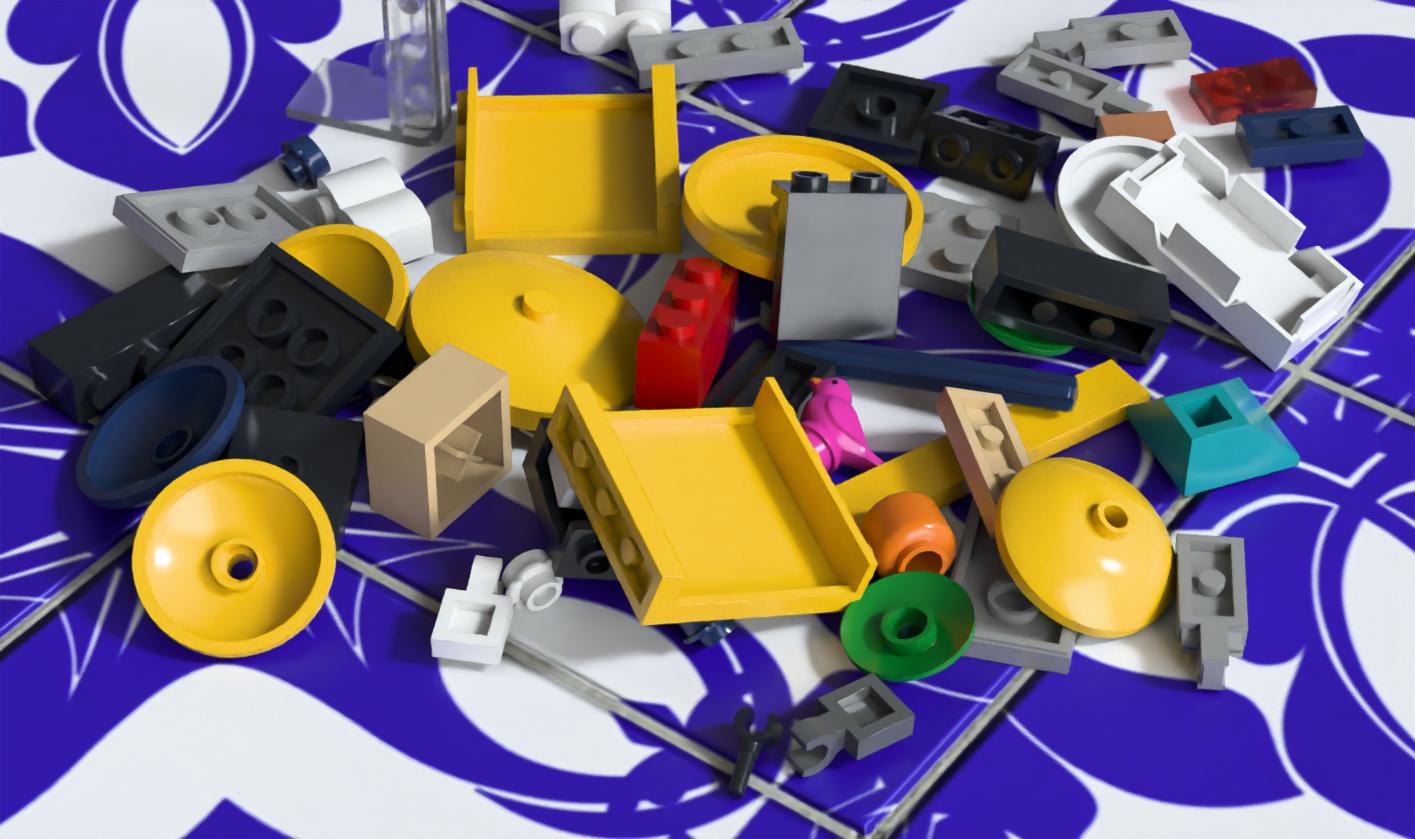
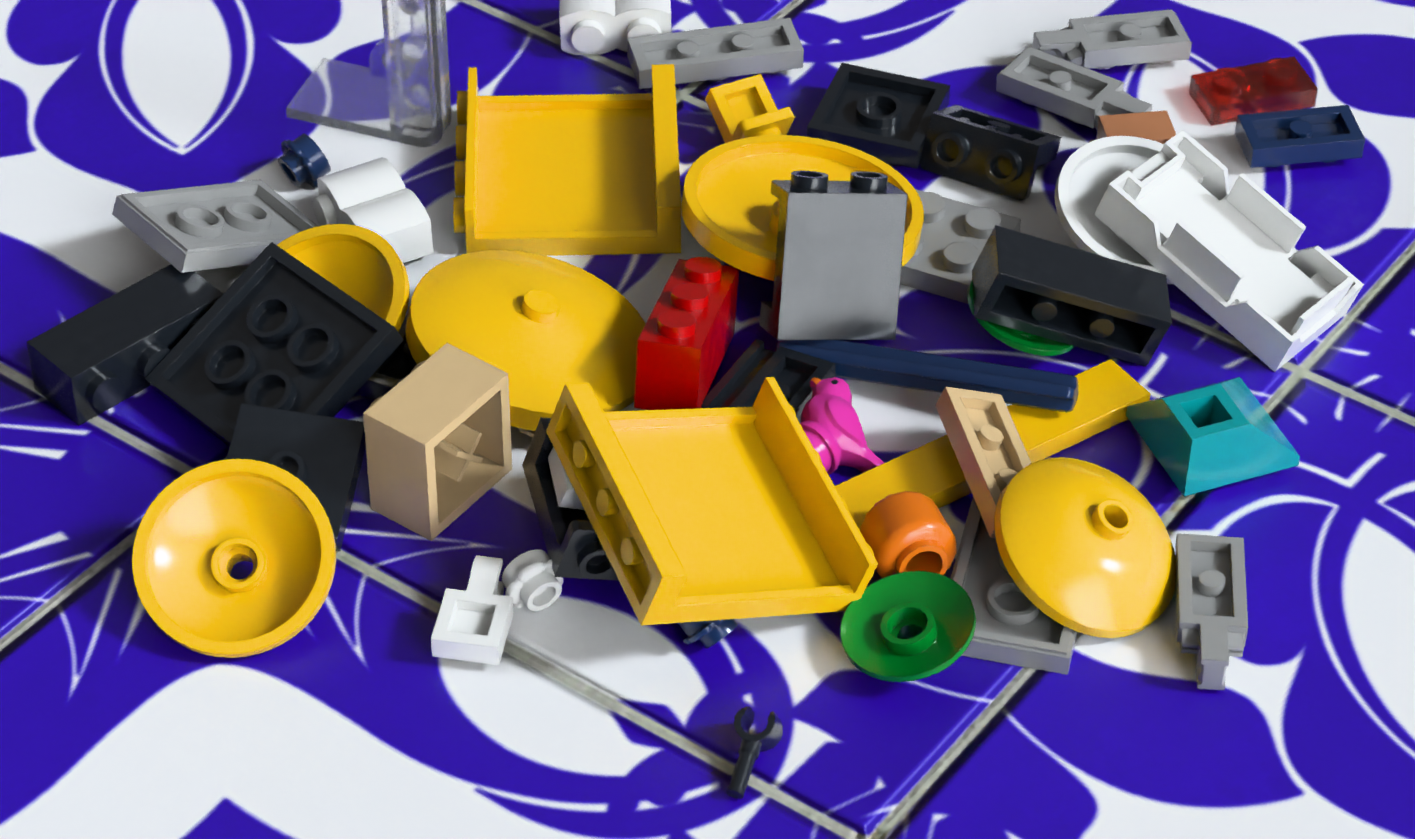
(161, 432): dark blue dish -> none
(747, 110): none -> yellow bracket
(854, 717): dark grey plate -> none

